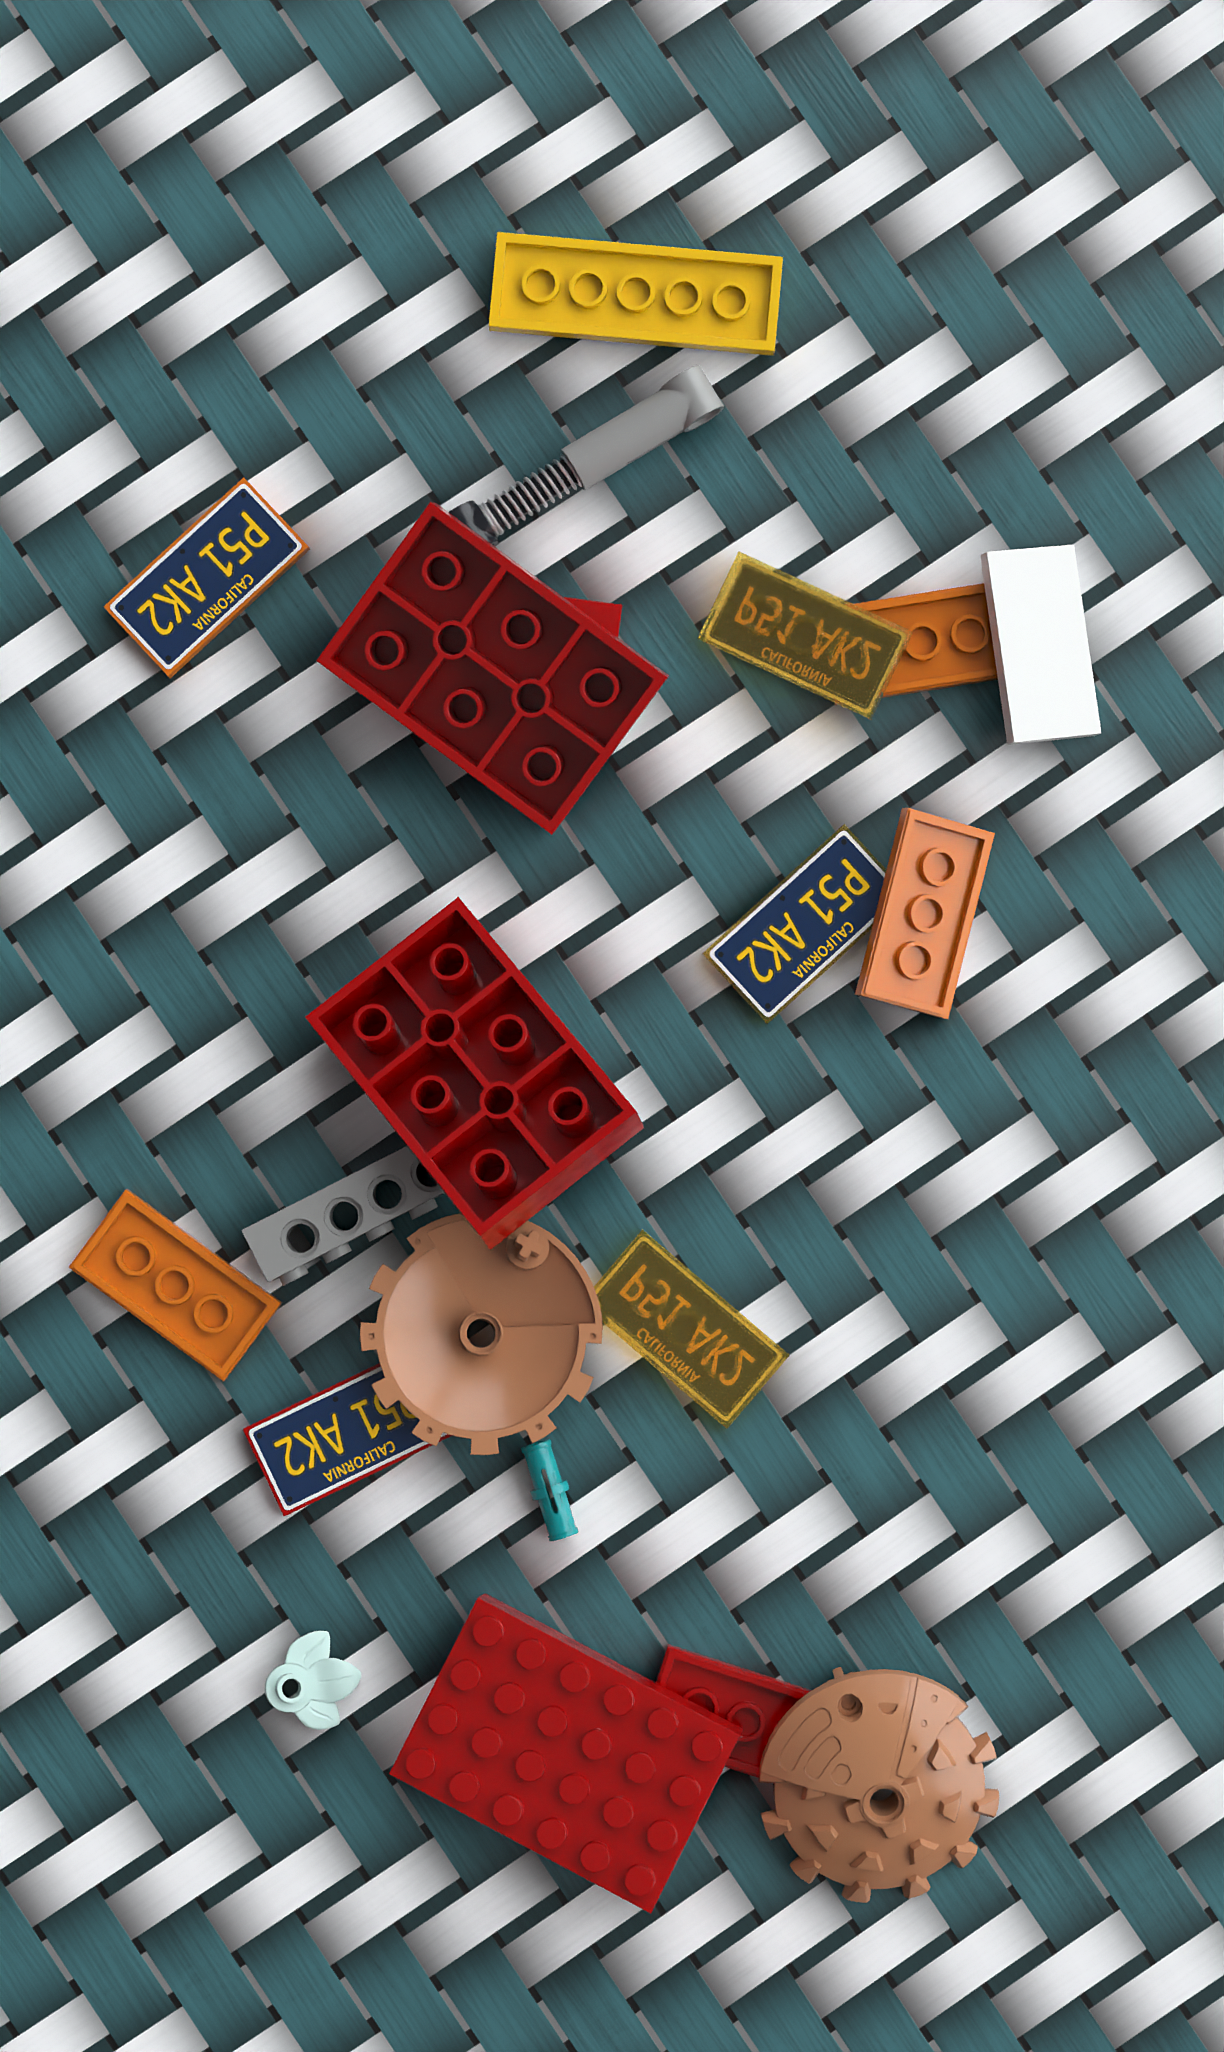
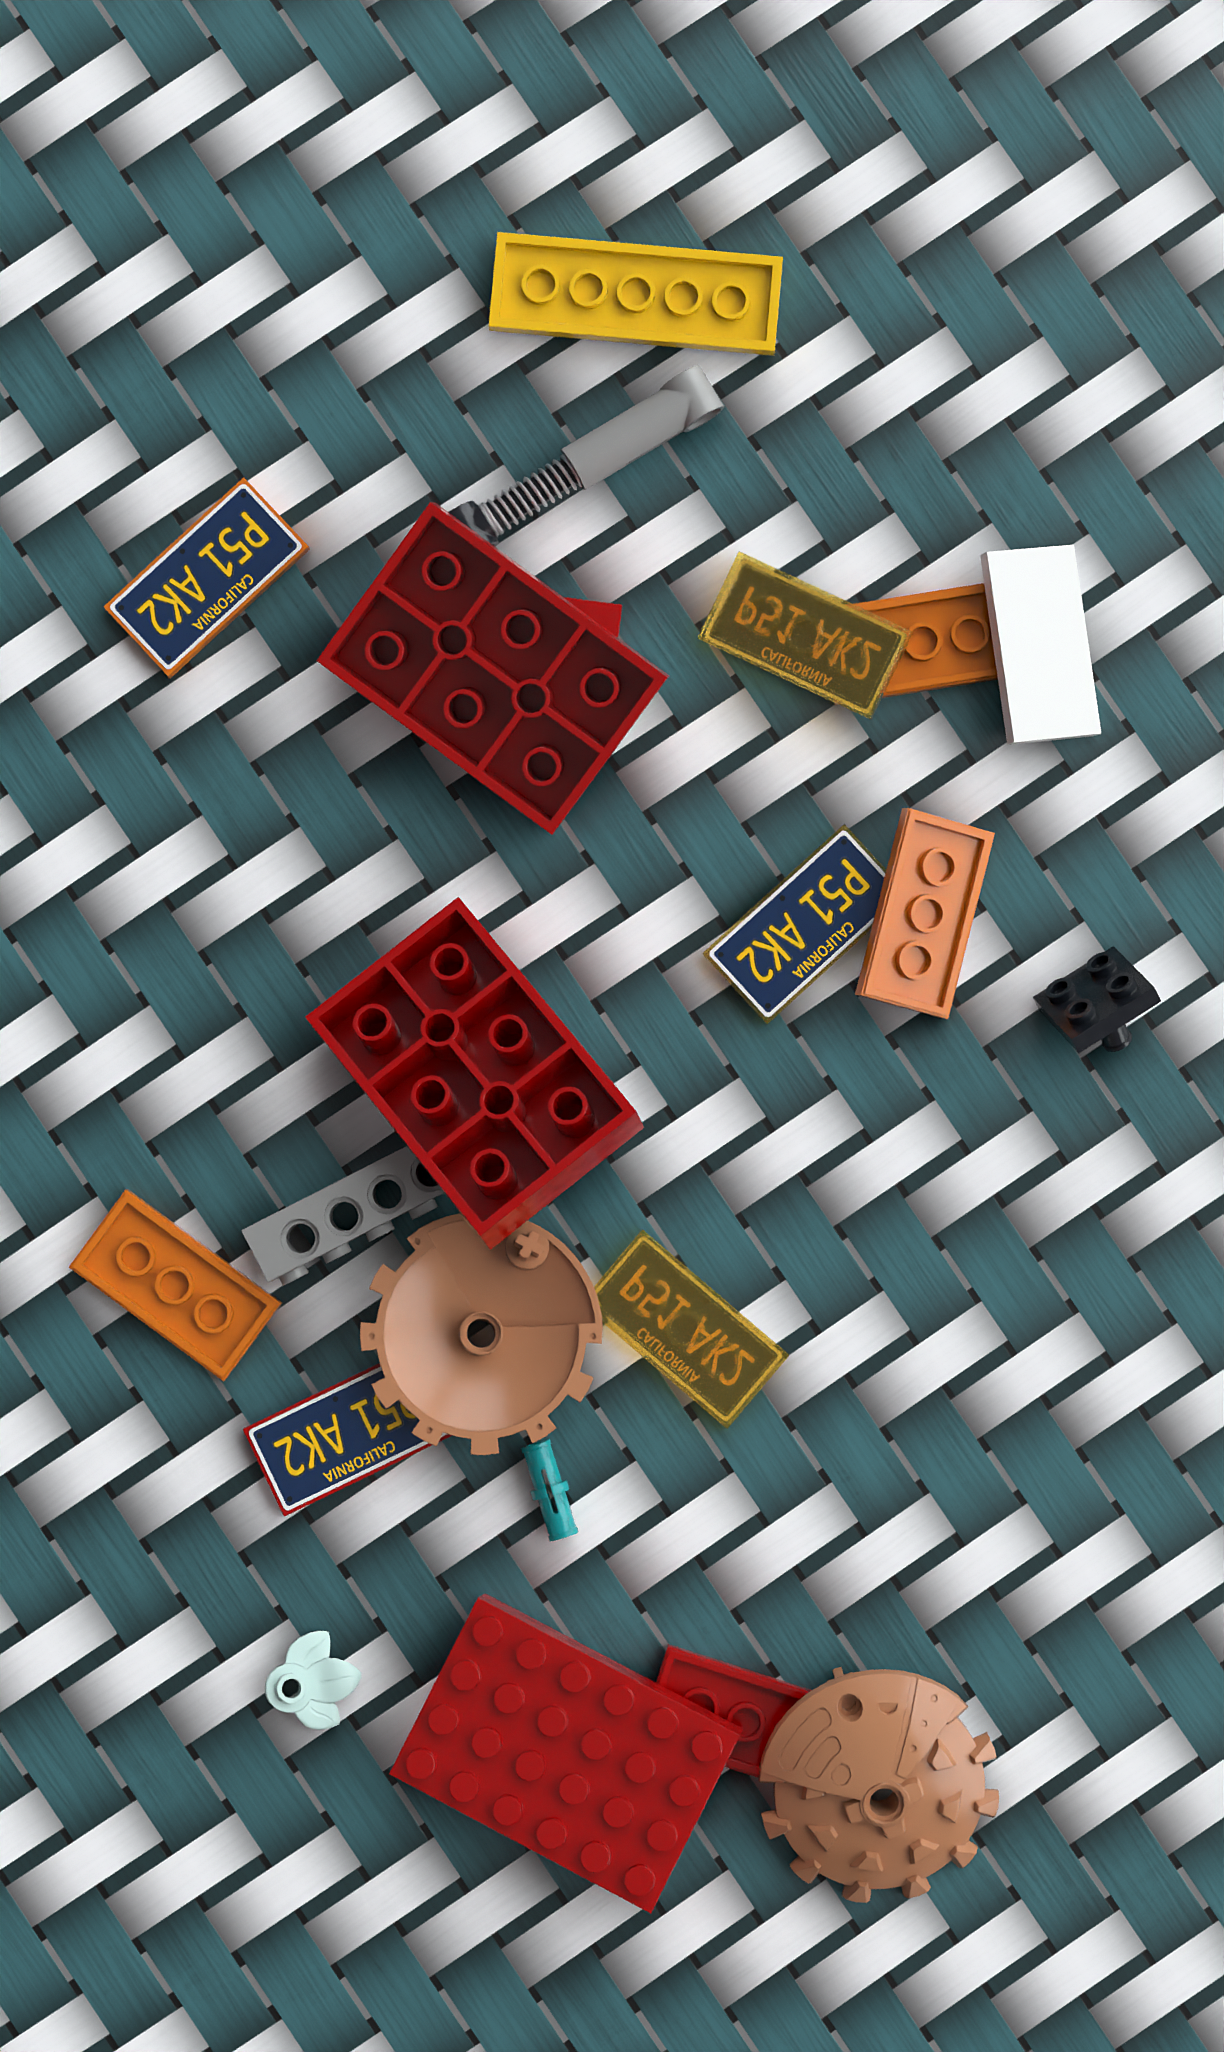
(1098, 1002): none -> black plate

